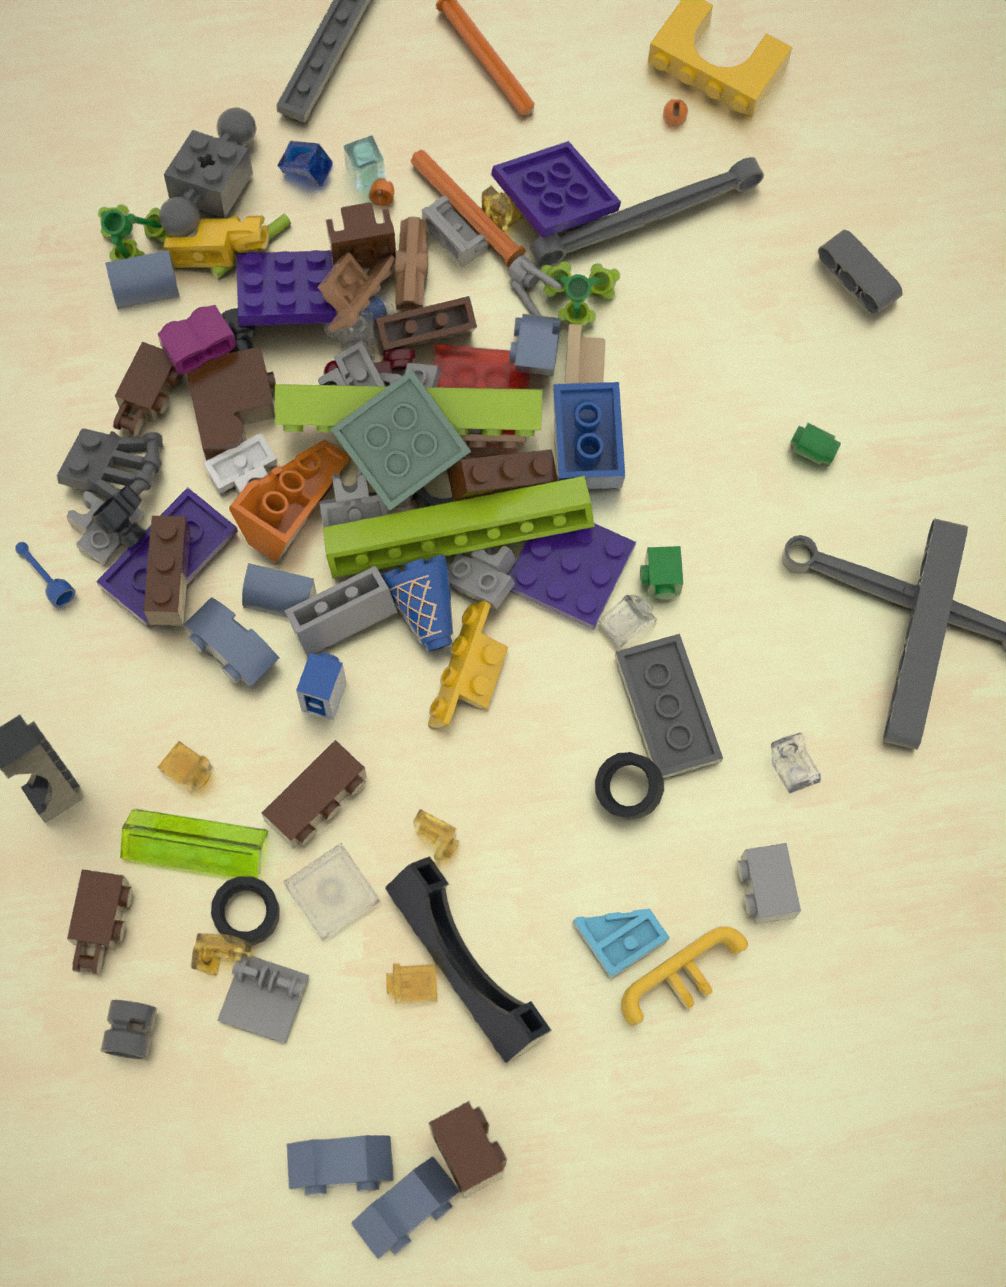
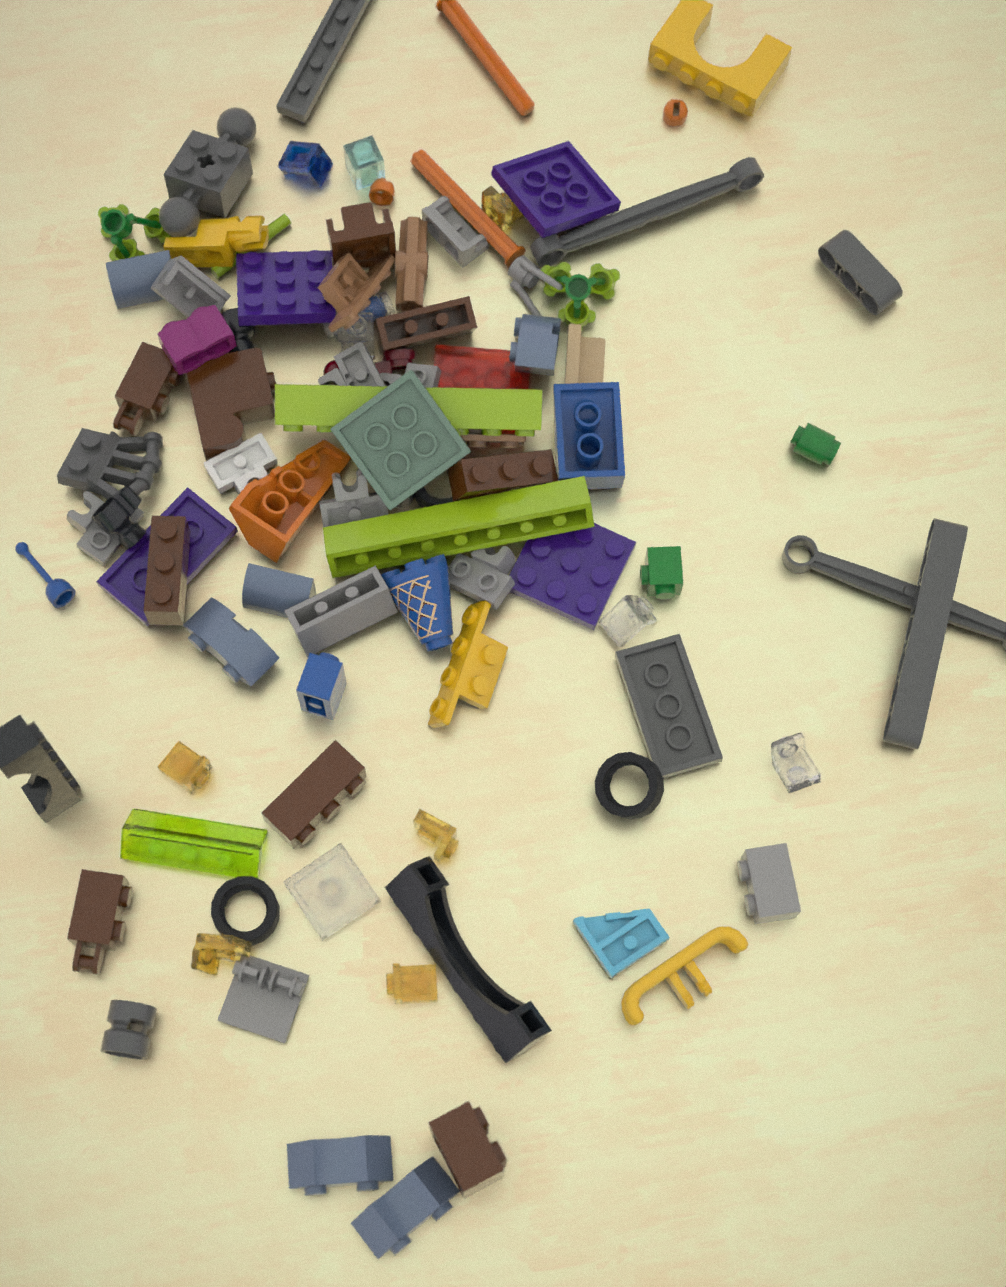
(188, 287): none -> light grey hinge

